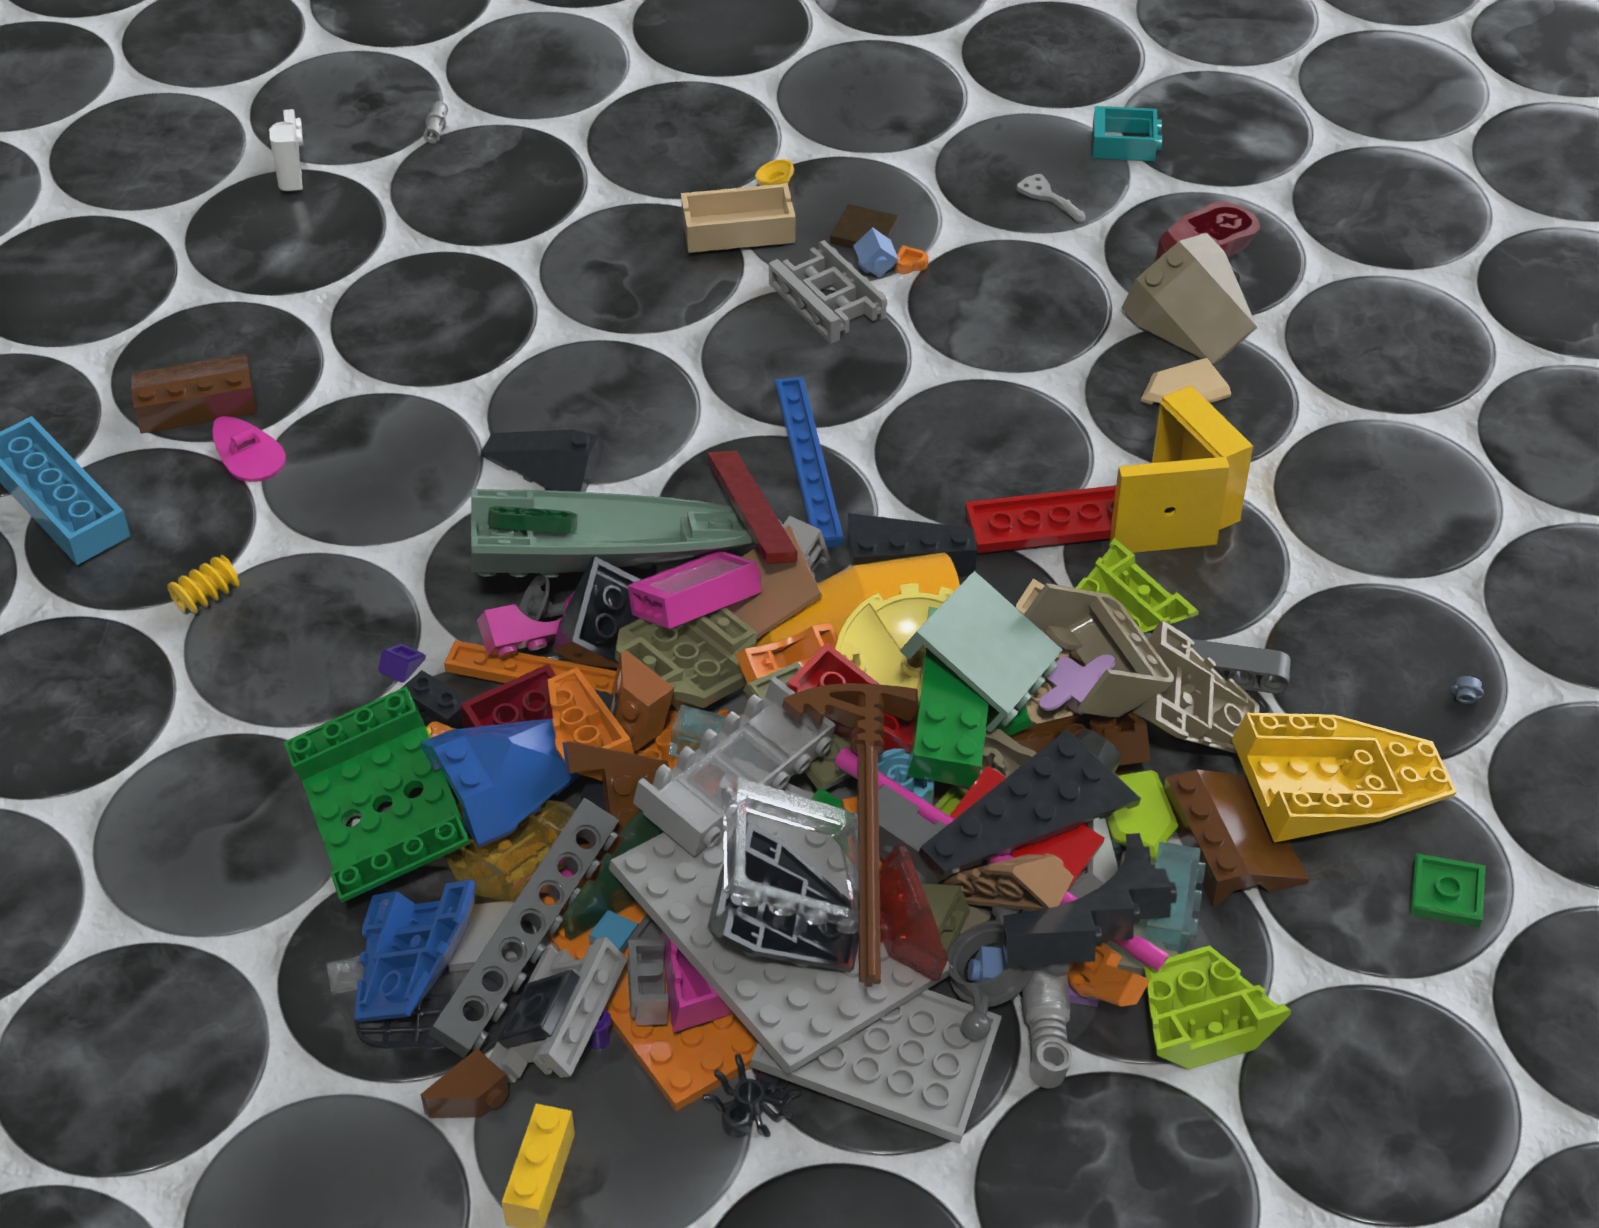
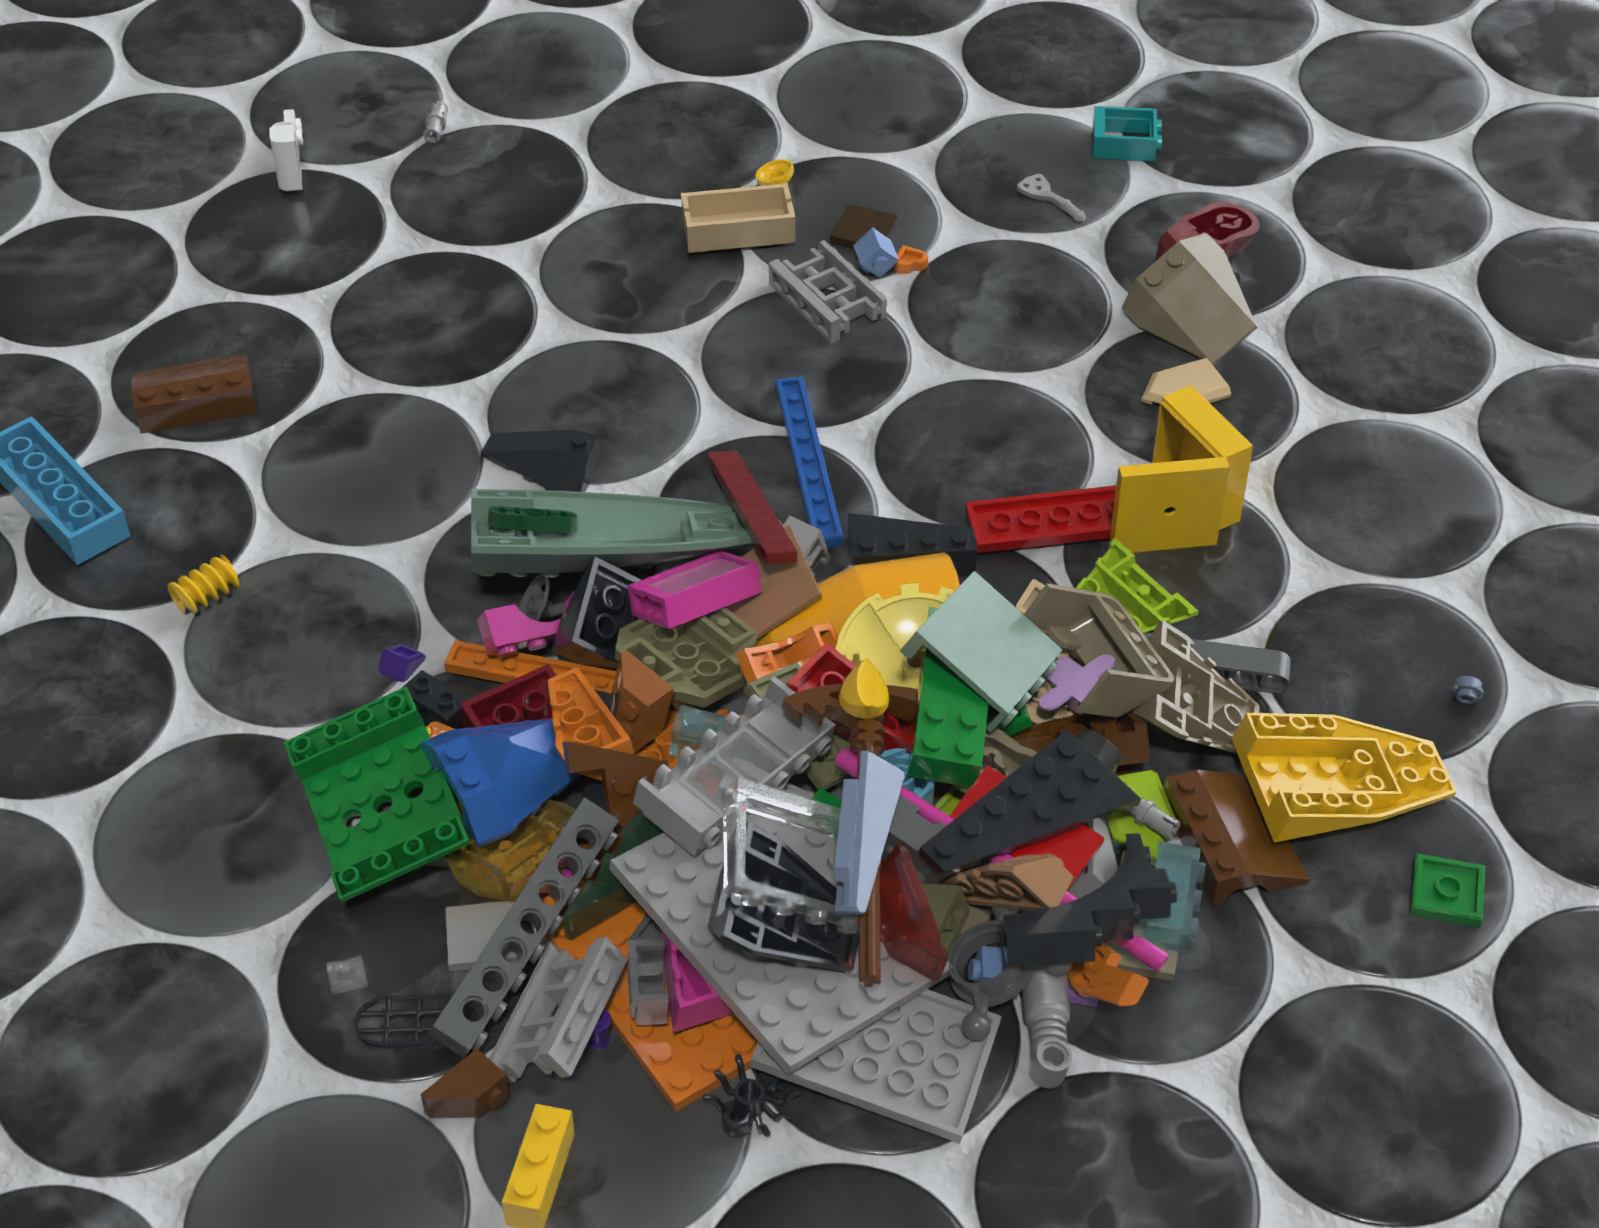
(247, 450): dark pink shield -> none
(409, 949): blue wedge -> none
(538, 1009): black tile -> none
(615, 928): dark azure tile -> none
(863, 830): none -> wedge
(864, 692): none -> yellow piece
(1153, 817): none -> light grey pin
(1207, 1009): lime wedge -> none

